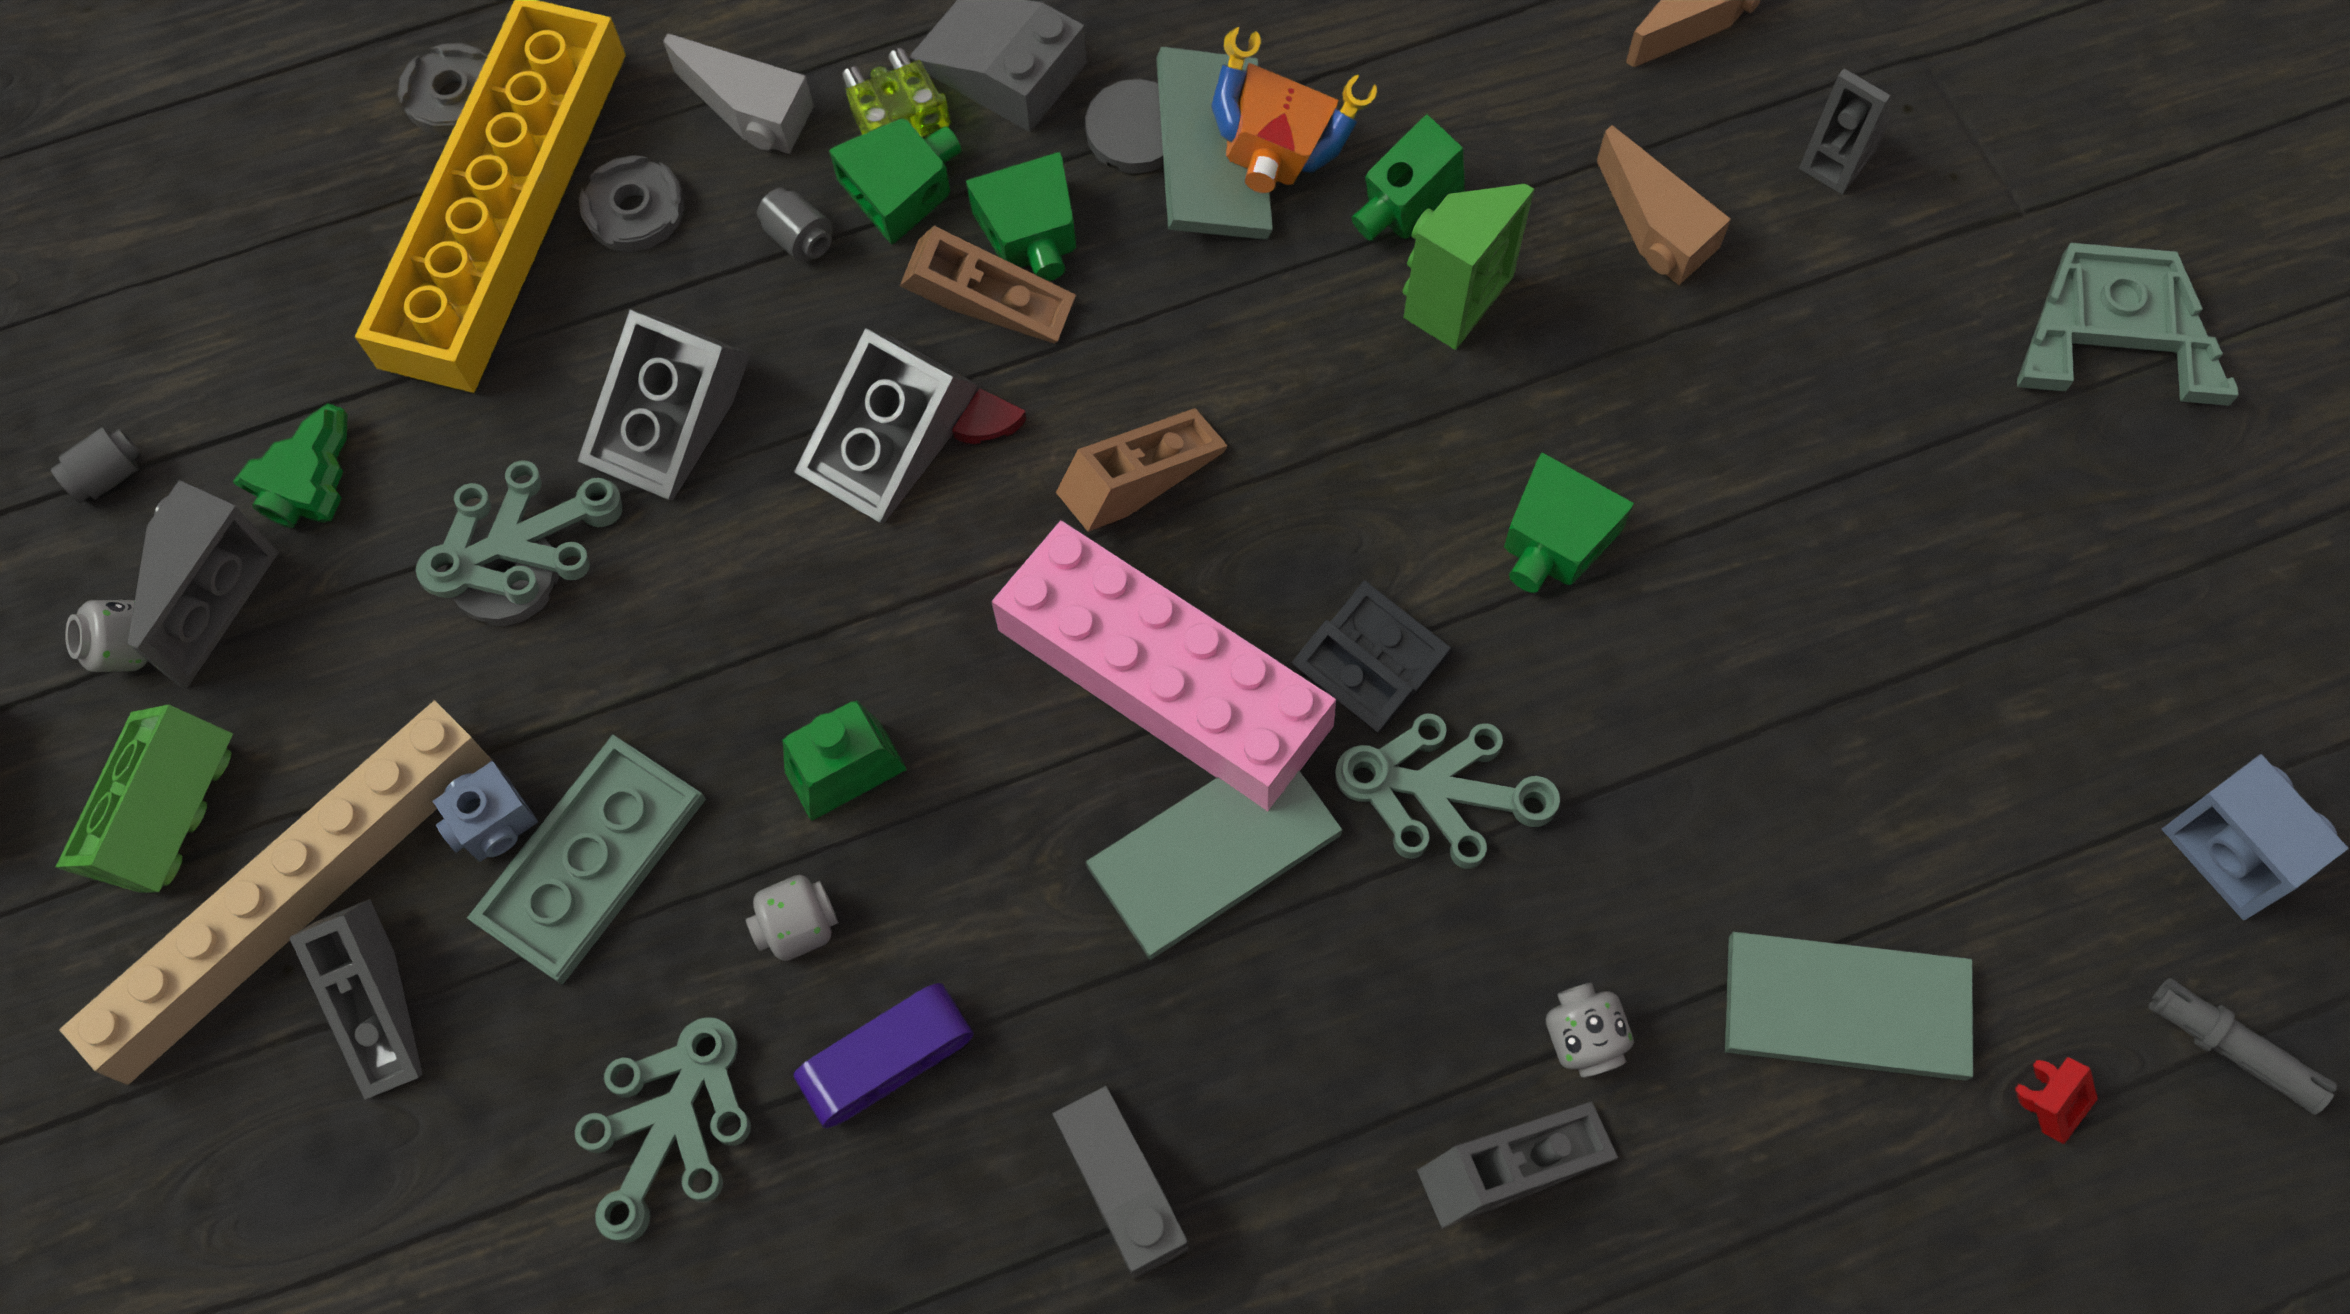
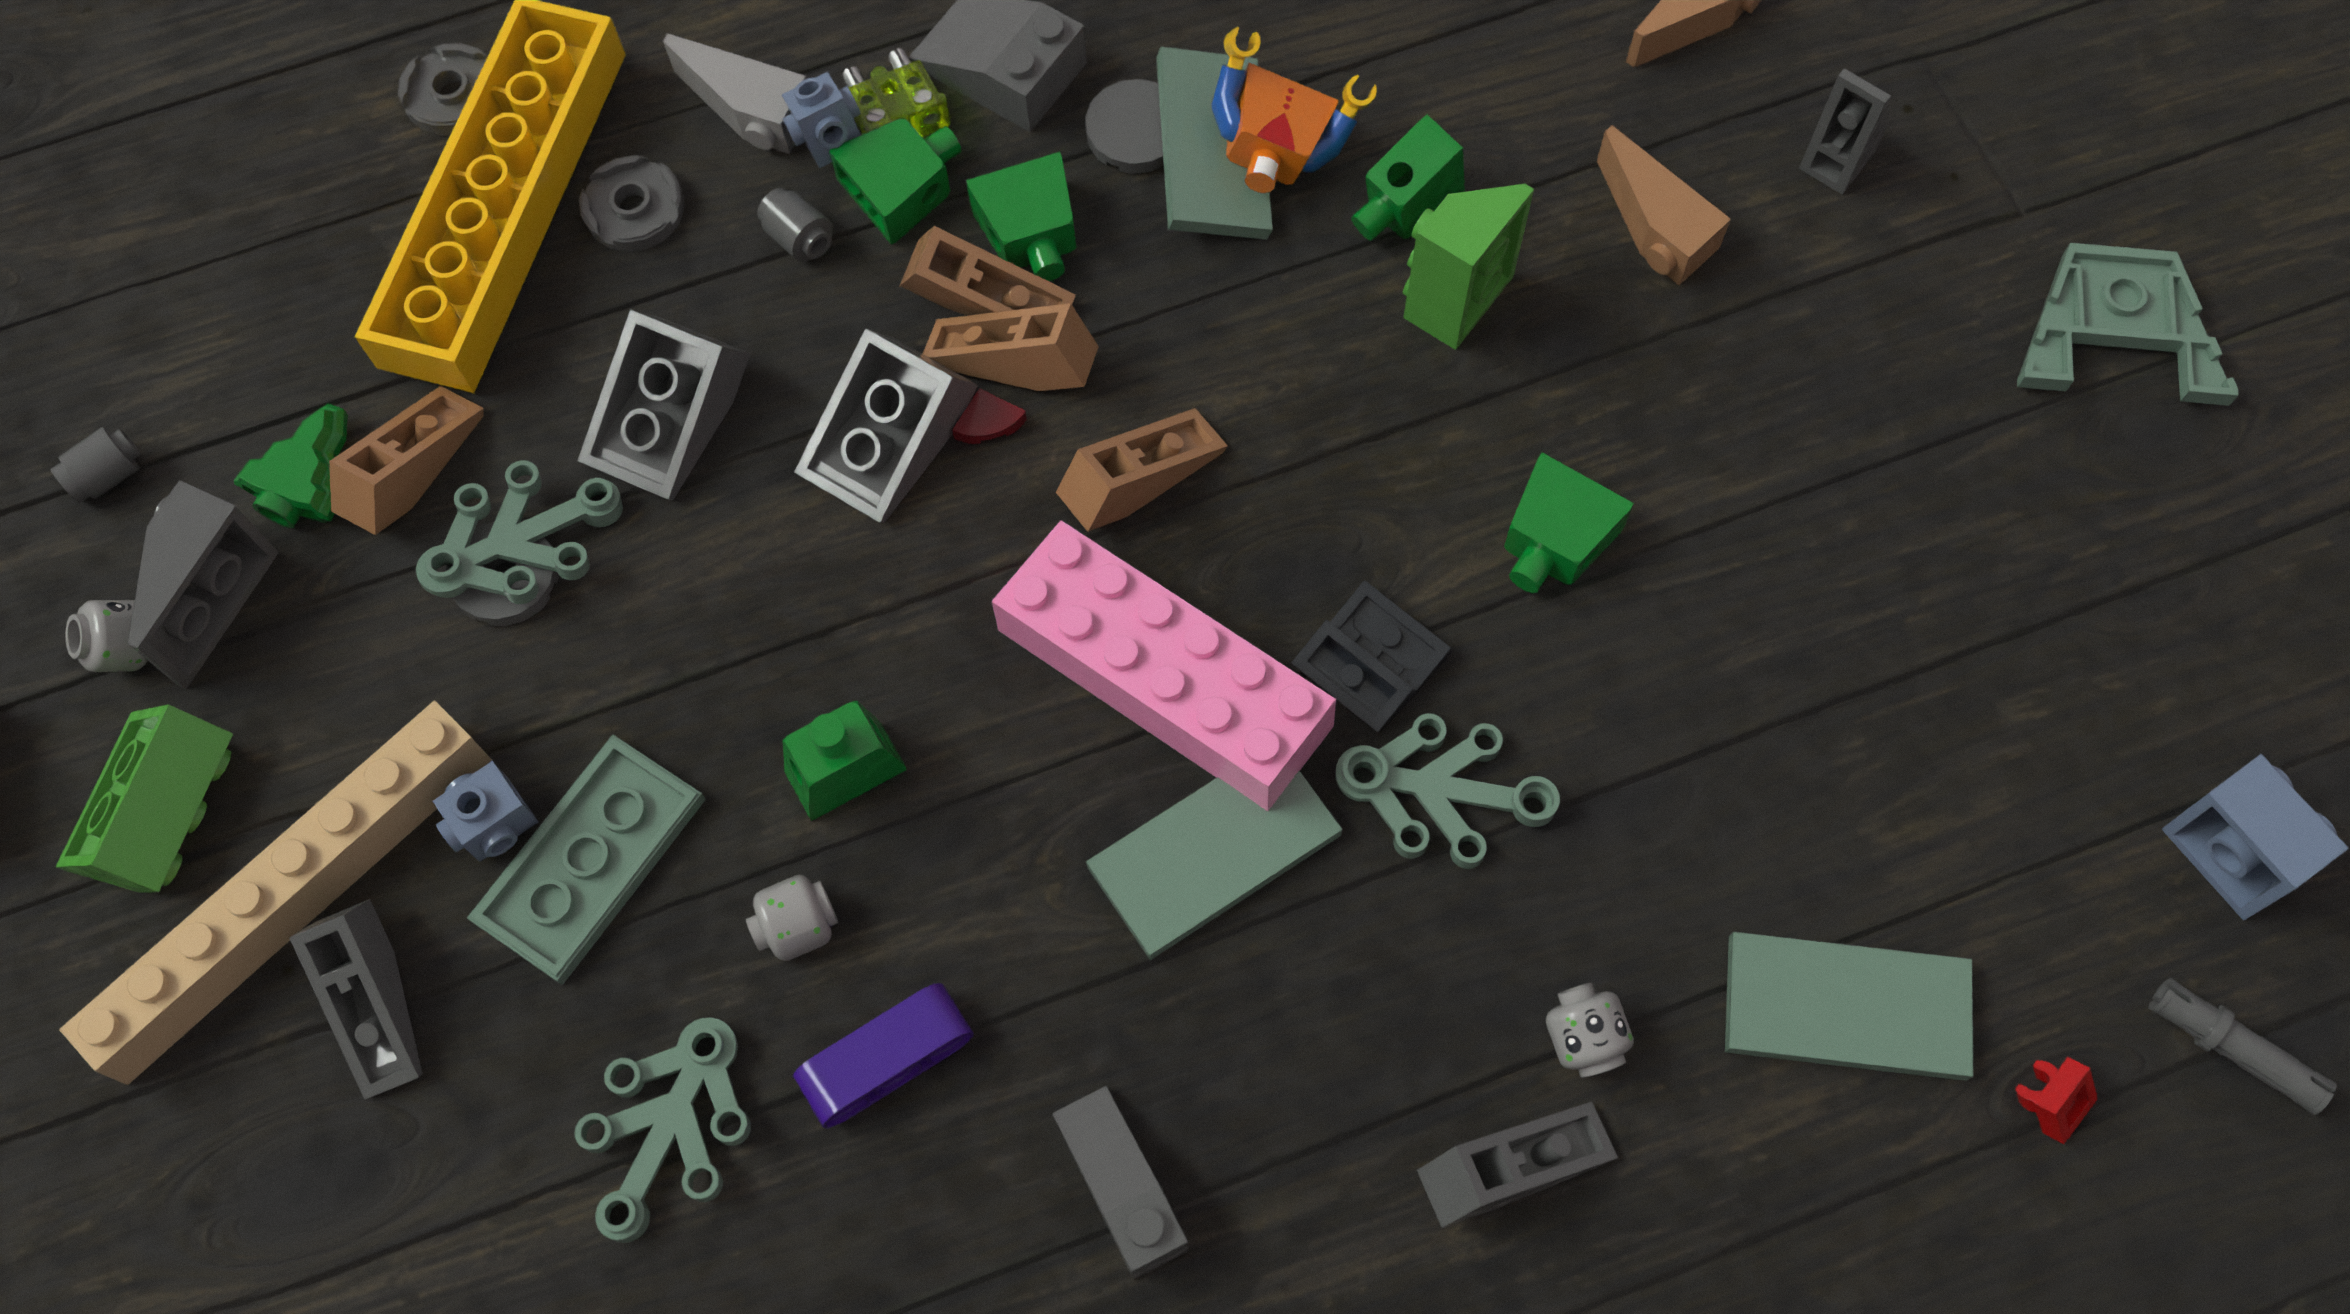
(400, 460): none -> medium nougat slope
(821, 116): none -> sand blue brick
(1018, 347): none -> medium nougat slope

